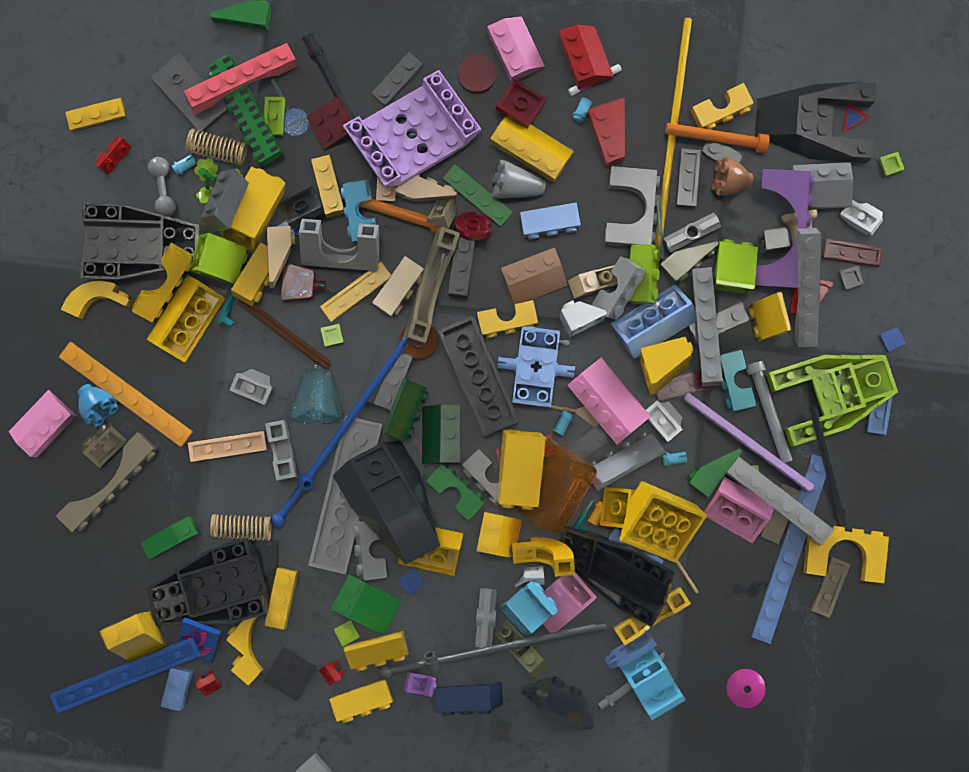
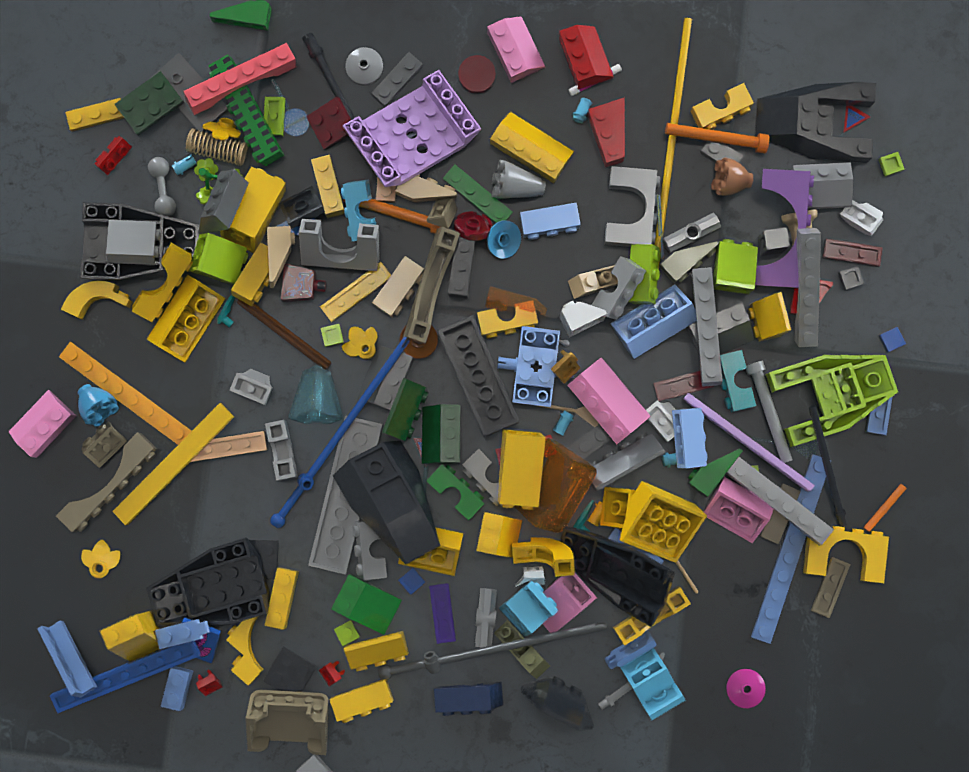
(67, 659): none -> medium blue fence
(100, 556): none -> yellow plate
(132, 242): none -> light grey brick
(149, 103): none -> dark green plate
(171, 537): green slope -> none
(173, 464): none -> yellow tile
(181, 633): none -> medium blue hinge
(214, 527): tan piece -> none
(222, 129): none -> yellow plate
(287, 718): none -> dark tan windscreen
(359, 340): none -> yellow plate
(367, 74): none -> light grey dish
(420, 684): medium lavender bracket -> none
(442, 613): none -> dark purple tile
(506, 298): none -> clear orange piece
(510, 239): none -> dark azure dish
(521, 104): dark red plate -> none
(534, 276): medium nougat slope -> none
(566, 367): none -> pearl gold bracket
(664, 362): yellow slope -> none
(688, 178): plate -> none
(689, 438): none -> light blue brick
(885, 507): none -> orange bar

